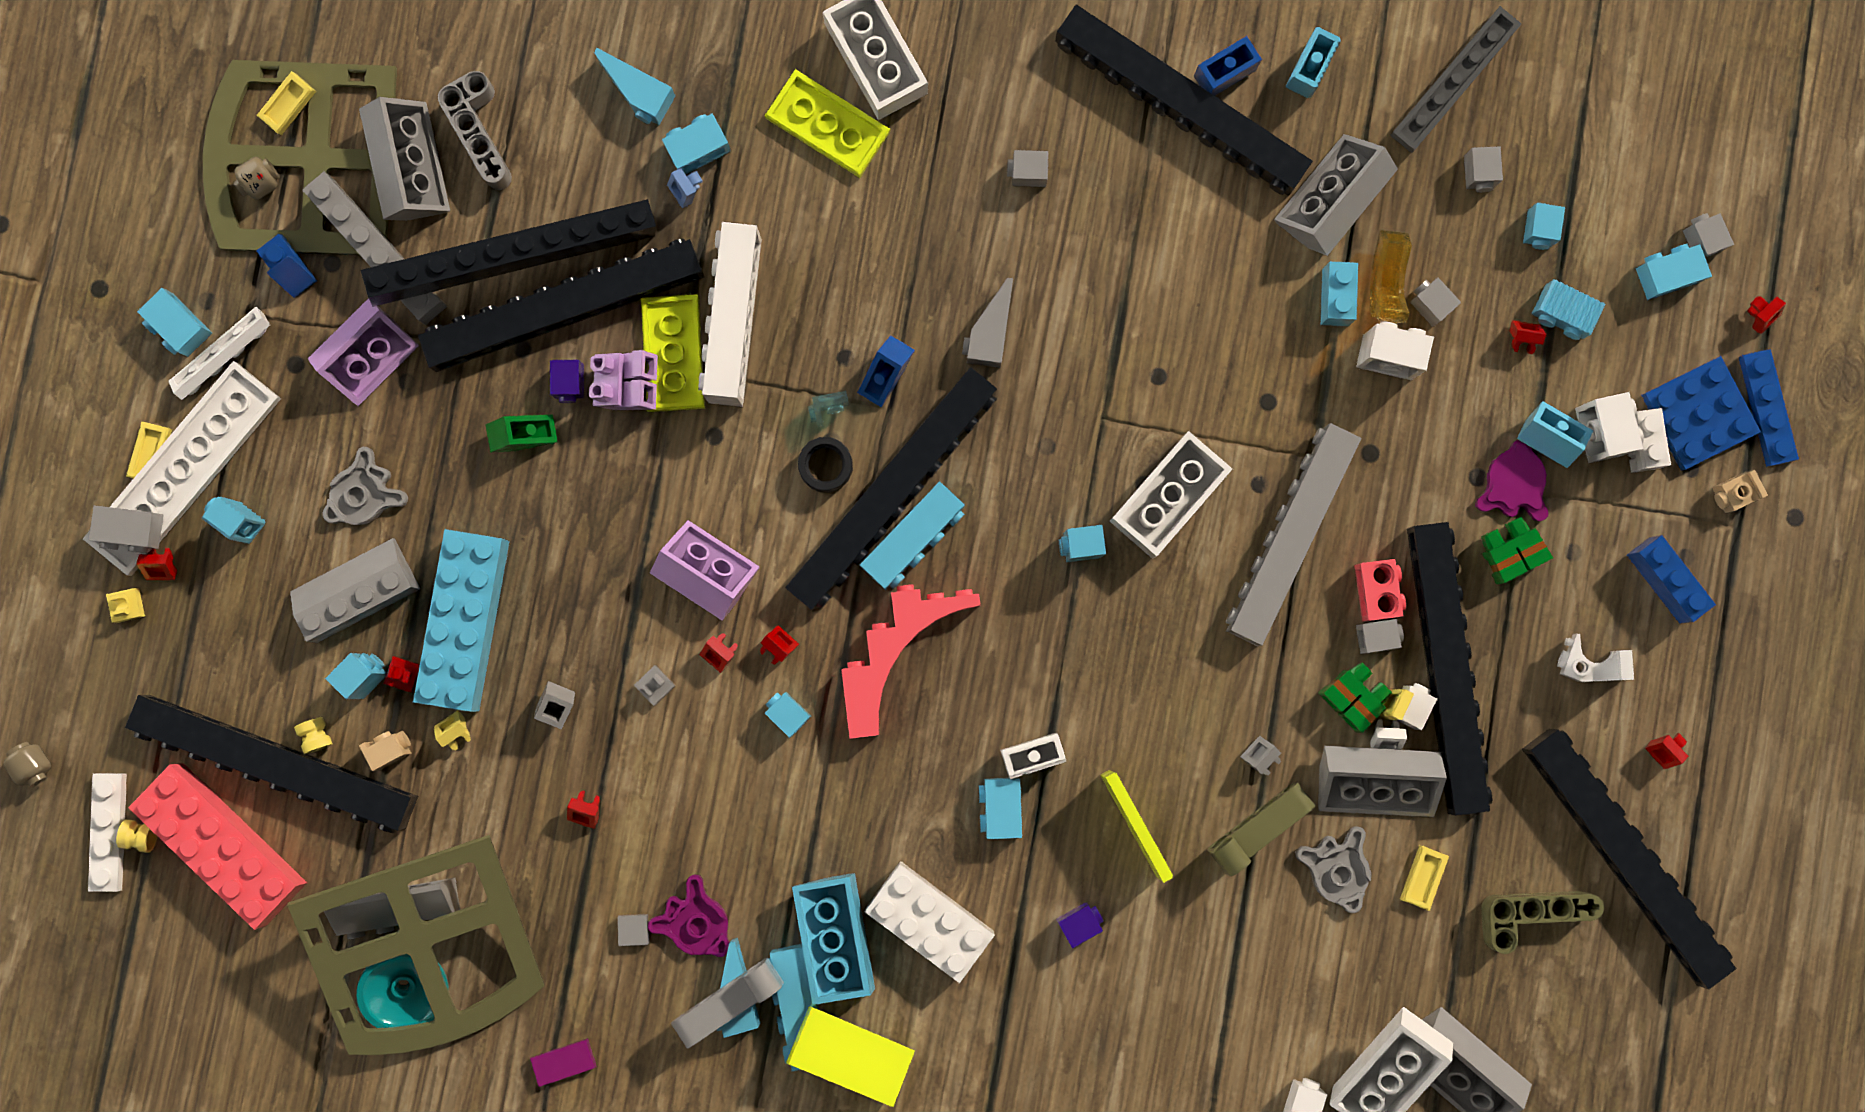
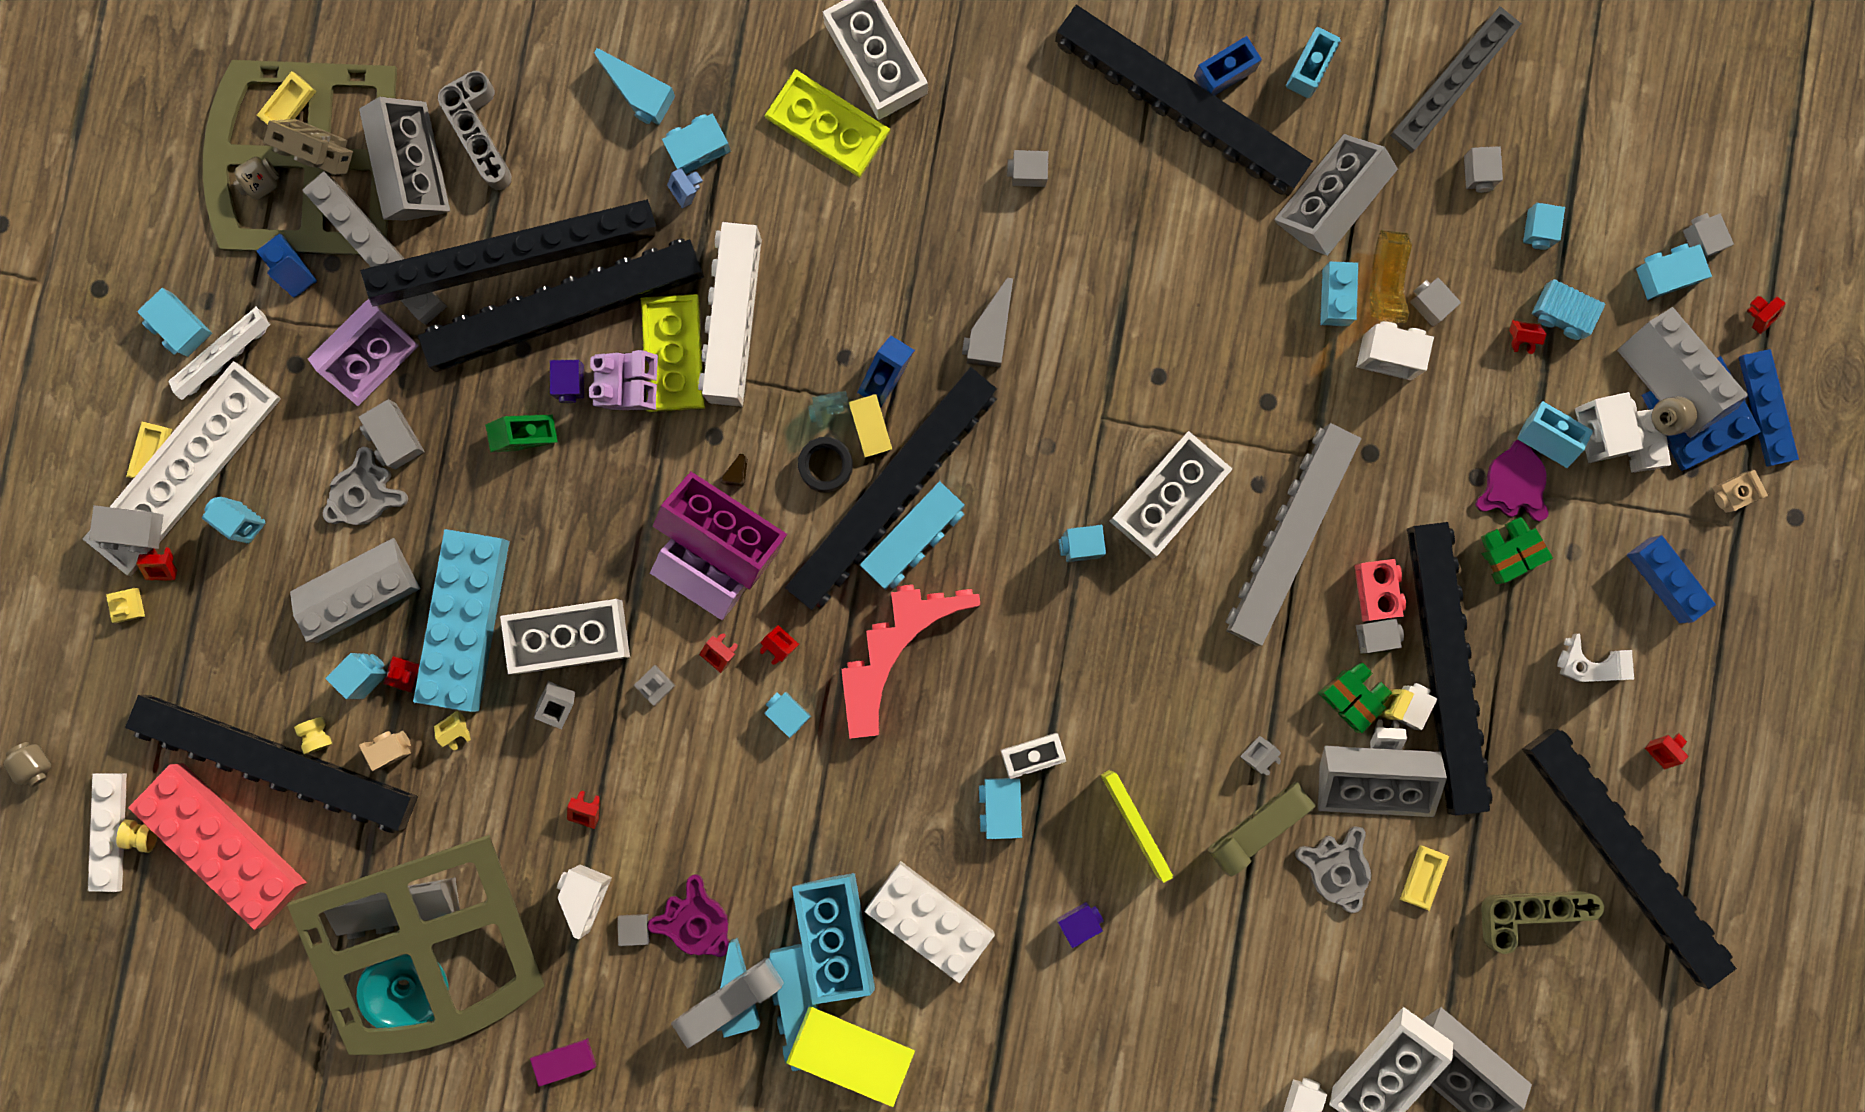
(308, 145): none -> dark tan piece
(390, 434): none -> light grey brick
(565, 636): none -> white brick
(581, 897): none -> white slope
(719, 530): none -> magenta brick
(736, 472): none -> dark brown slope
(870, 425): none -> light yellow tile
(1674, 415): none -> dark tan head
(1678, 363): none -> light grey slope

